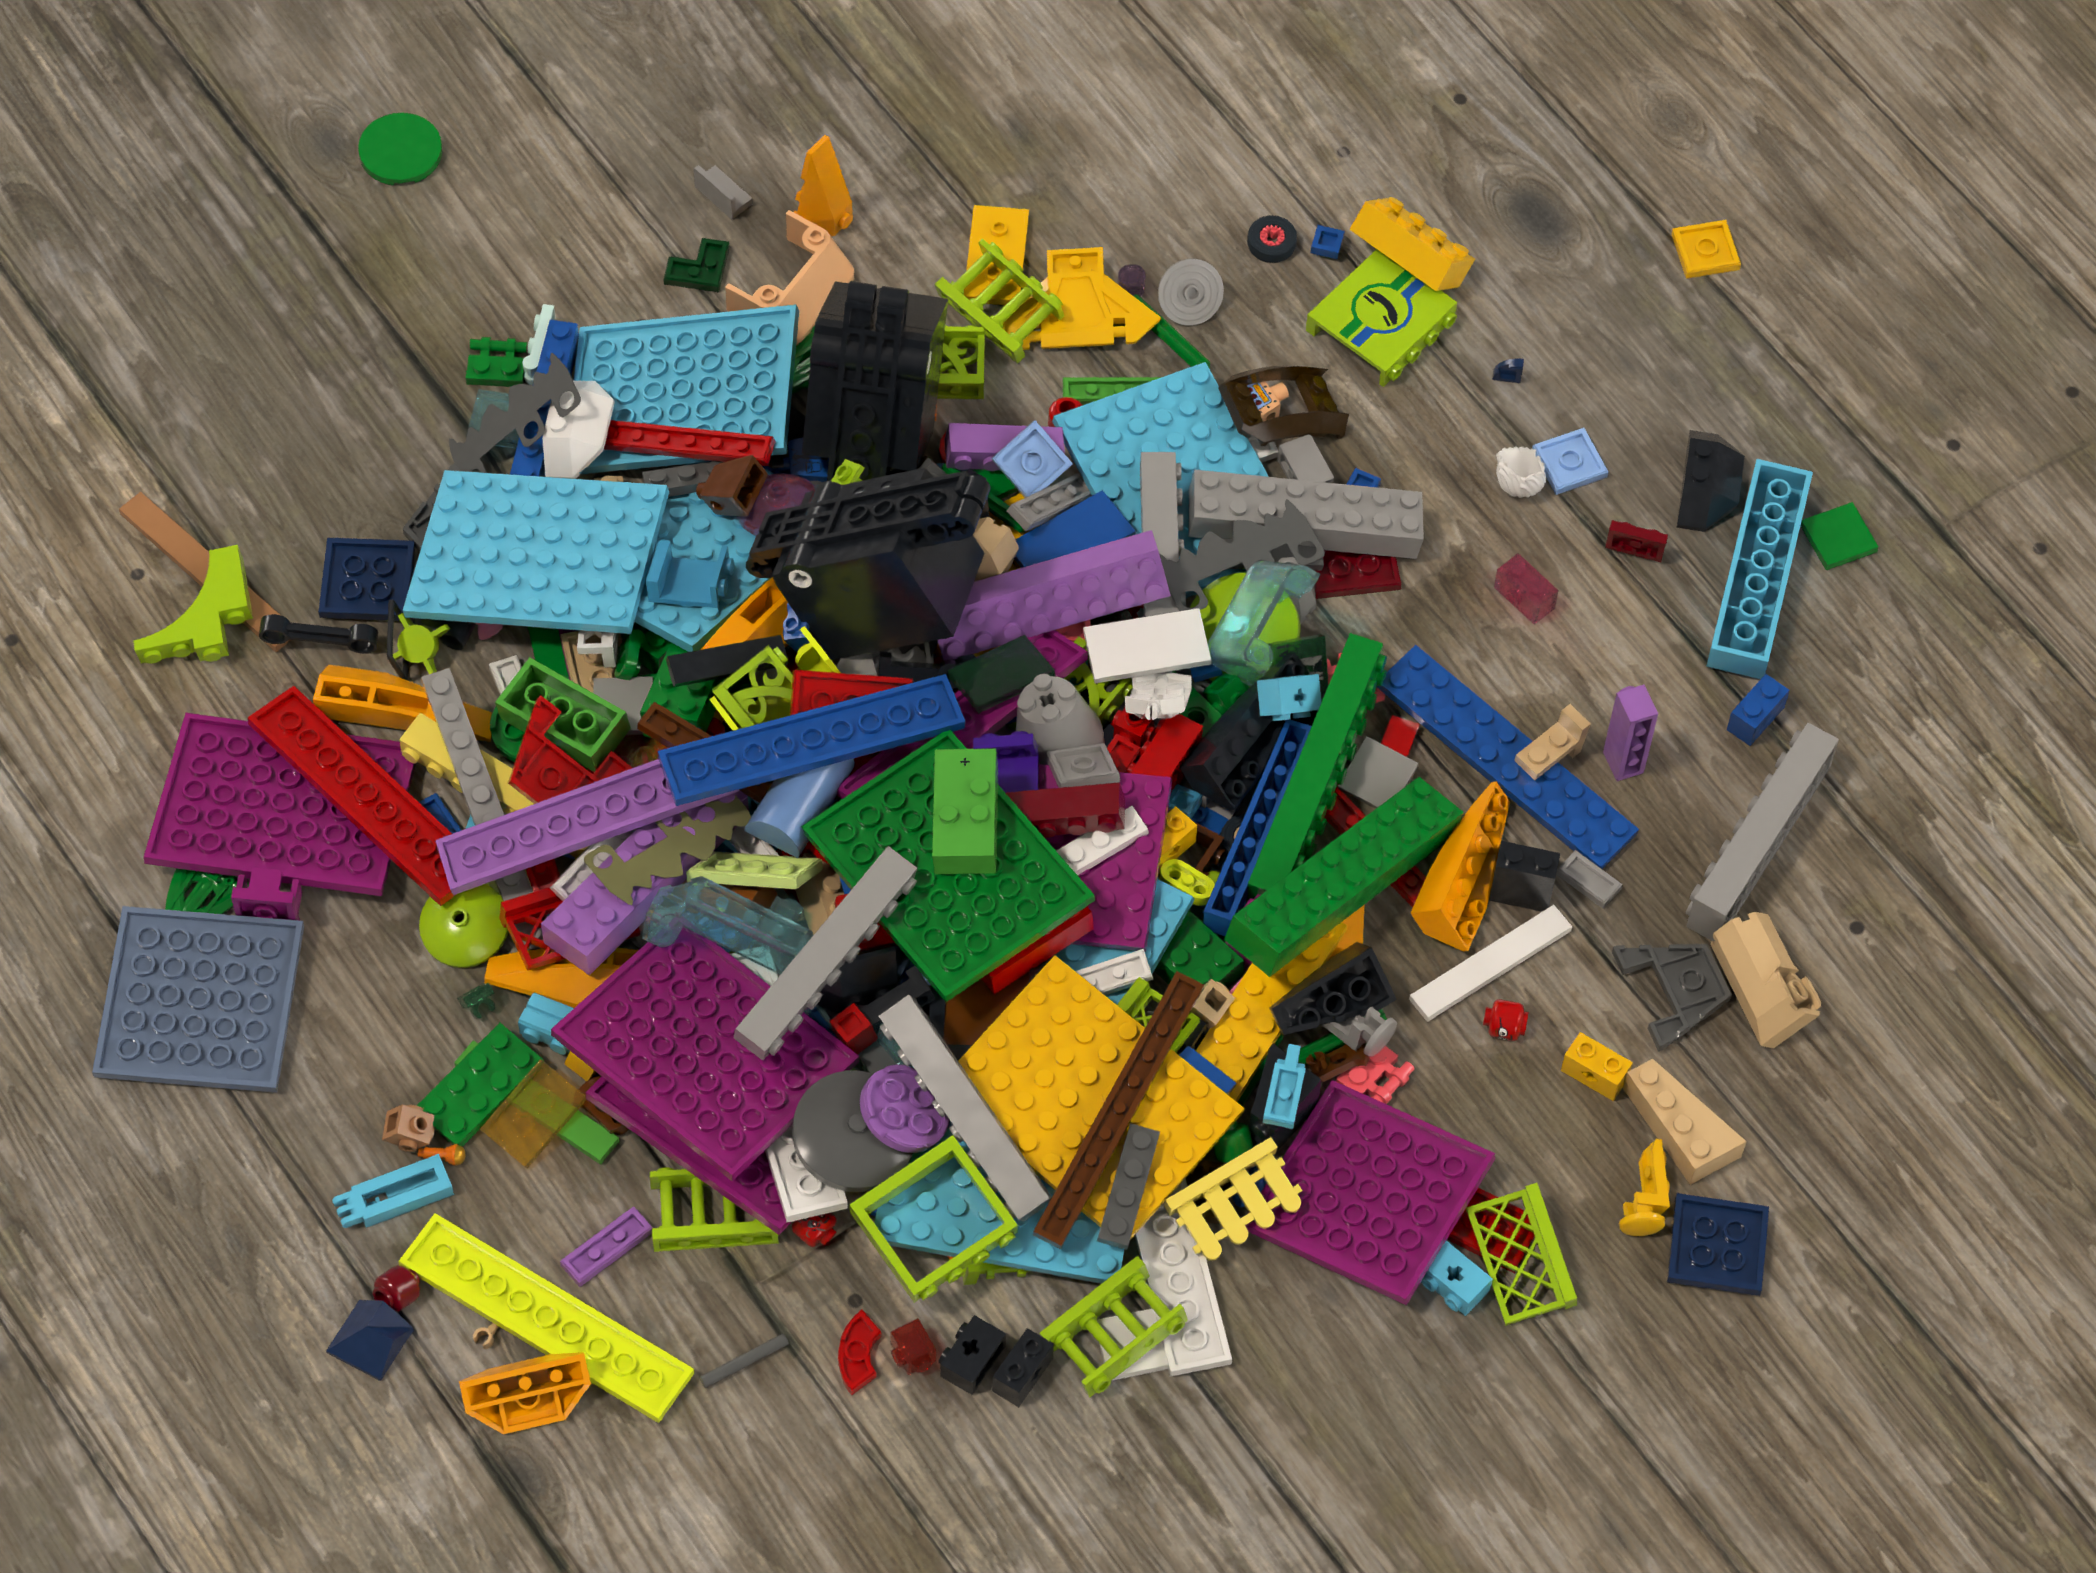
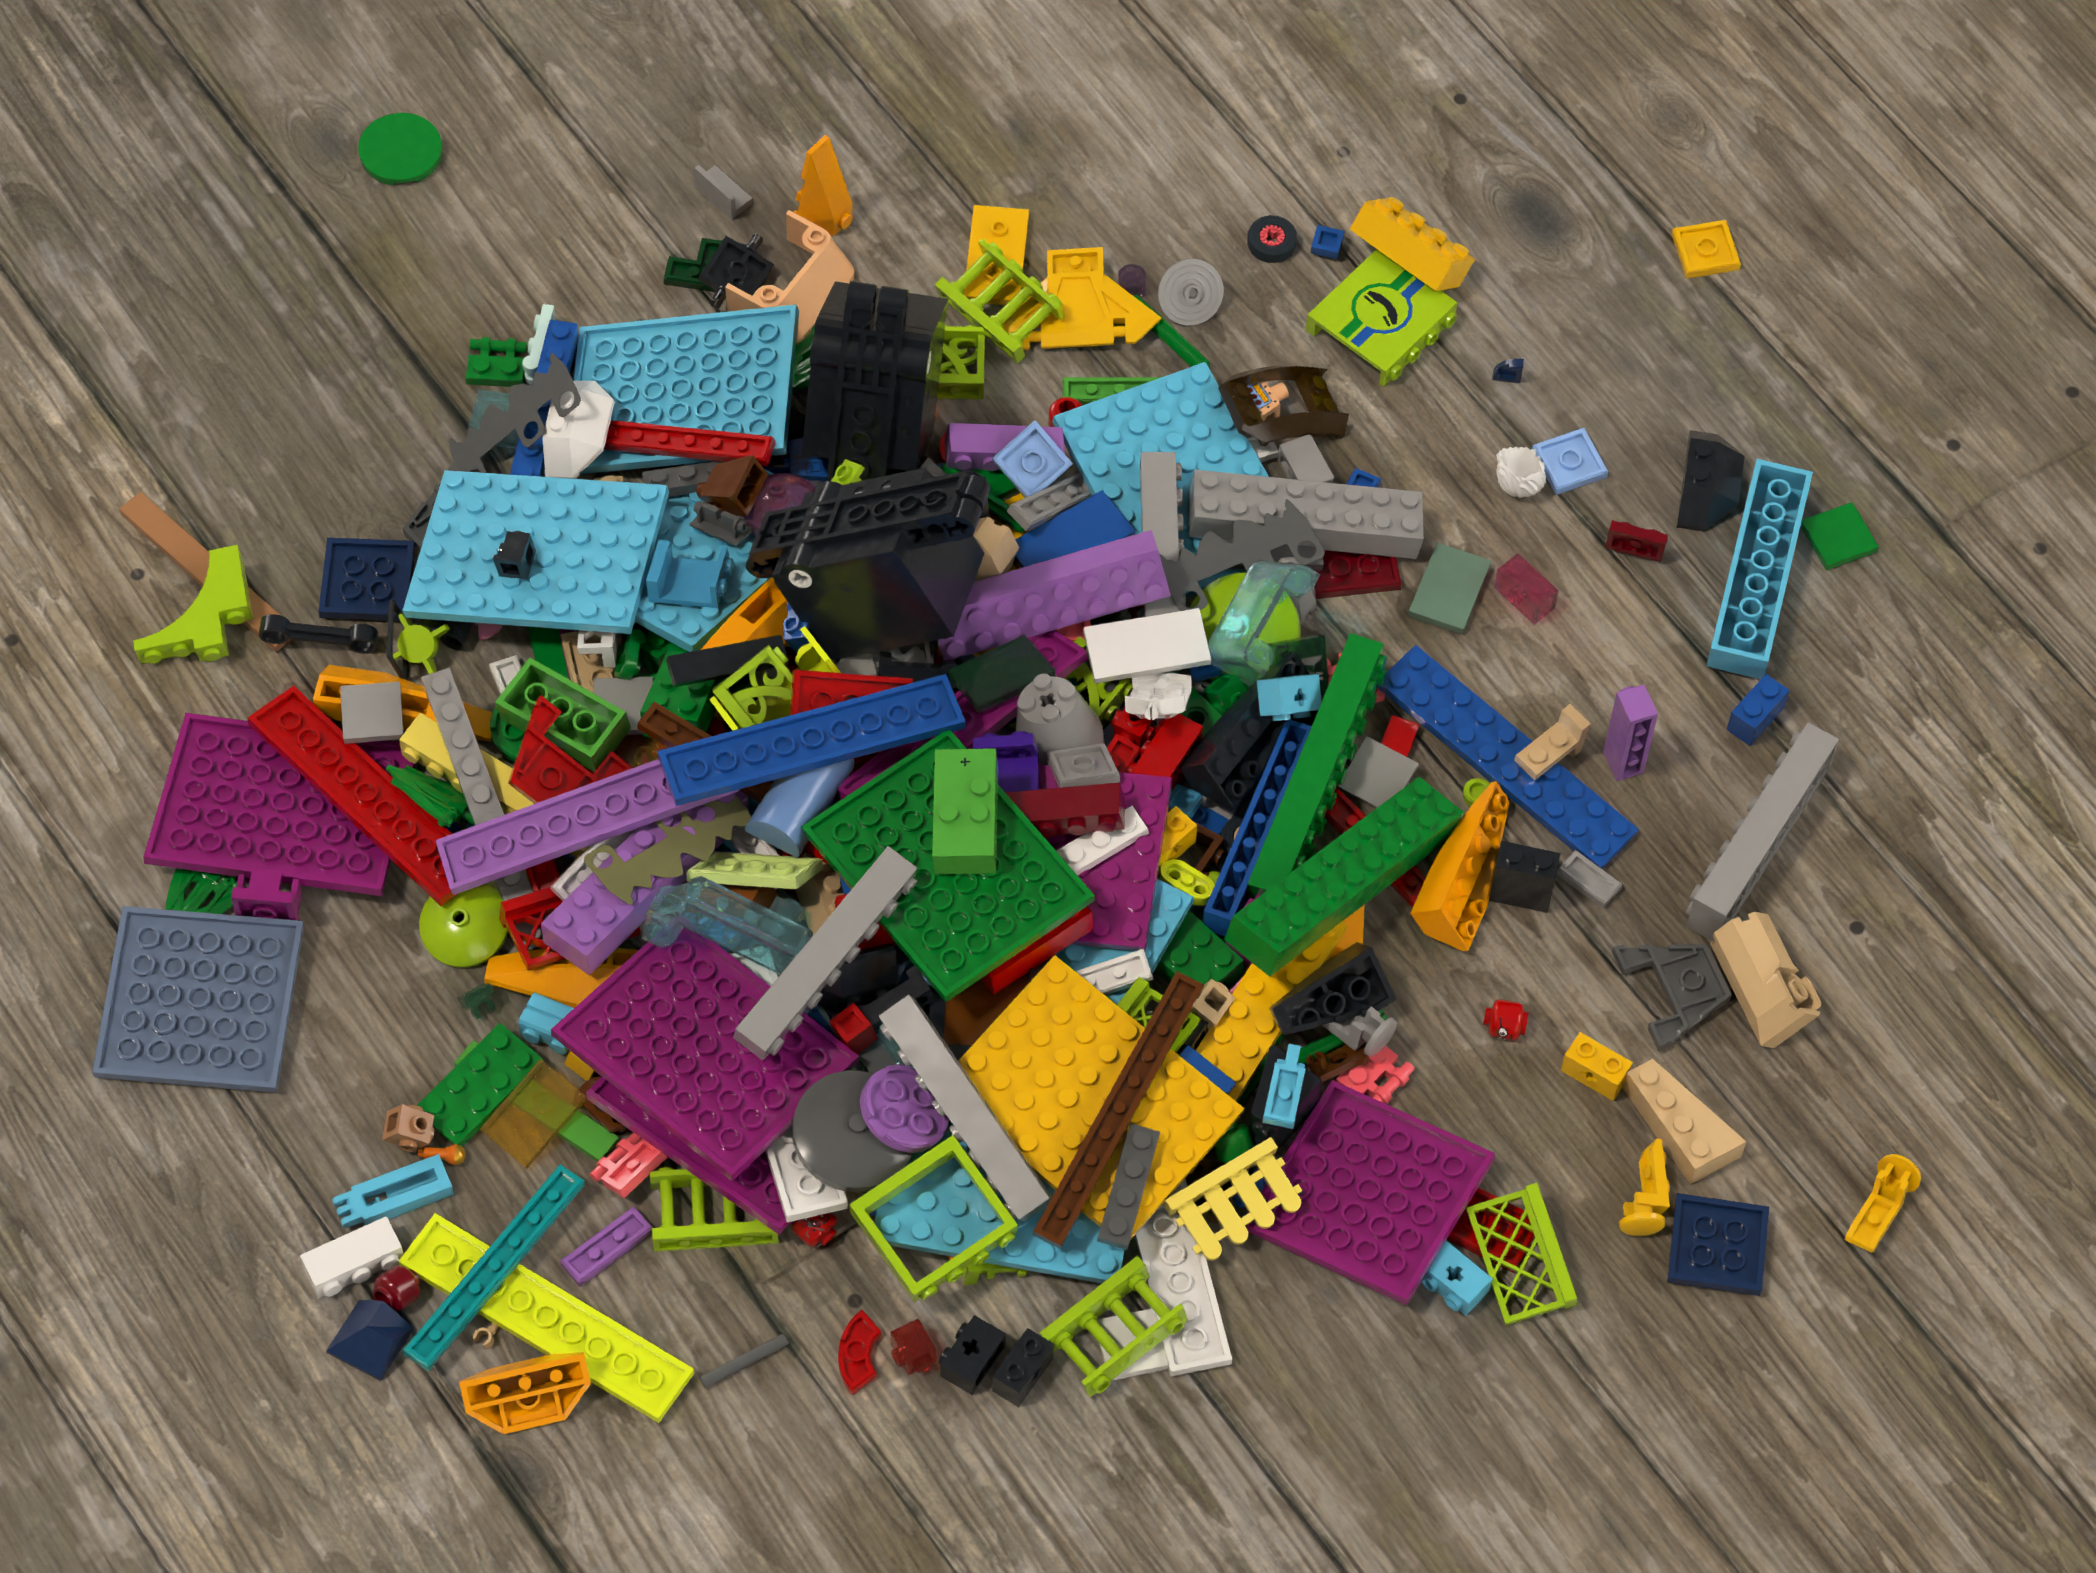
(352, 1258): none -> white brick
(371, 712): none -> light grey tile
(432, 795): none -> green bar
(493, 1268): none -> teal tile
(515, 555): none -> black brick
(627, 1165): none -> coral plate
(720, 525): none -> dark grey hinge
(735, 265): none -> black plate
(1449, 588): none -> sand green tile
(1473, 790): none -> lime tile
(1490, 963): white tile -> none
(1894, 1179): none -> yellow piece

